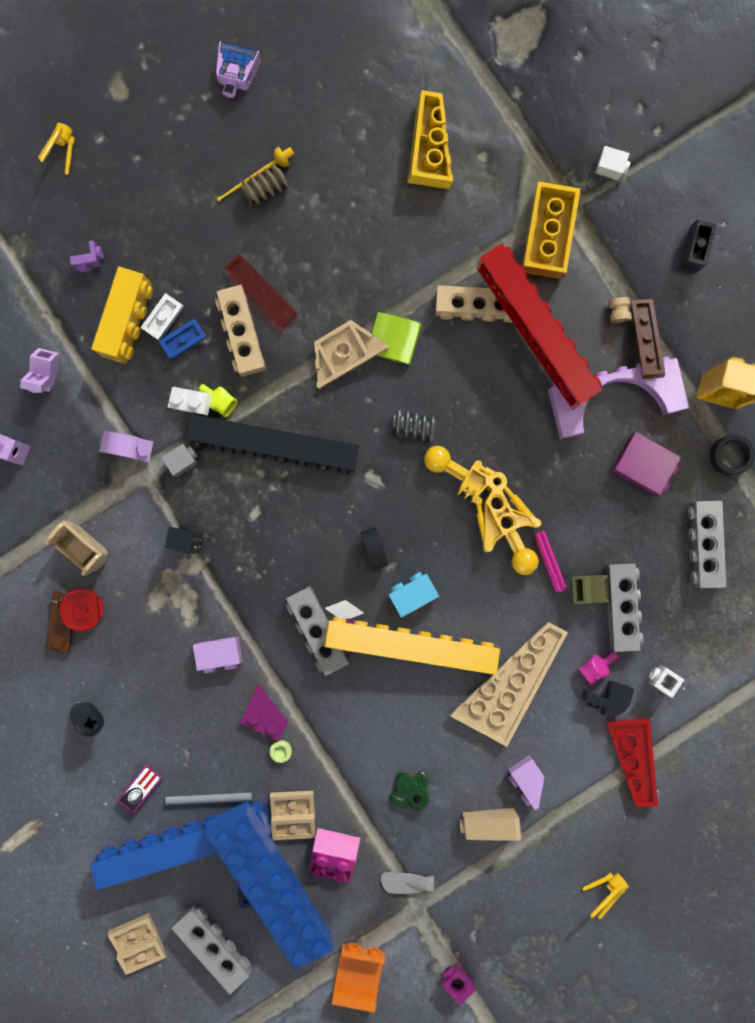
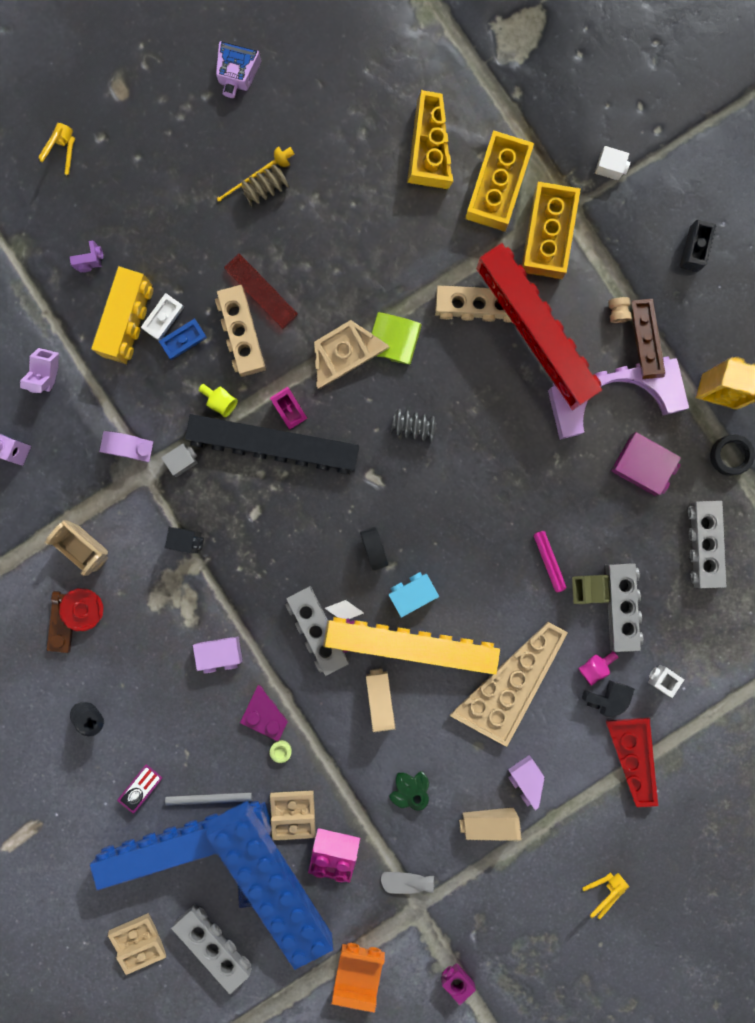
(190, 401): white plate -> none
(288, 408): none -> dark pink slope
(380, 700): none -> tan slope
(473, 483): yellow piece -> none
(499, 181): none -> yellow brick

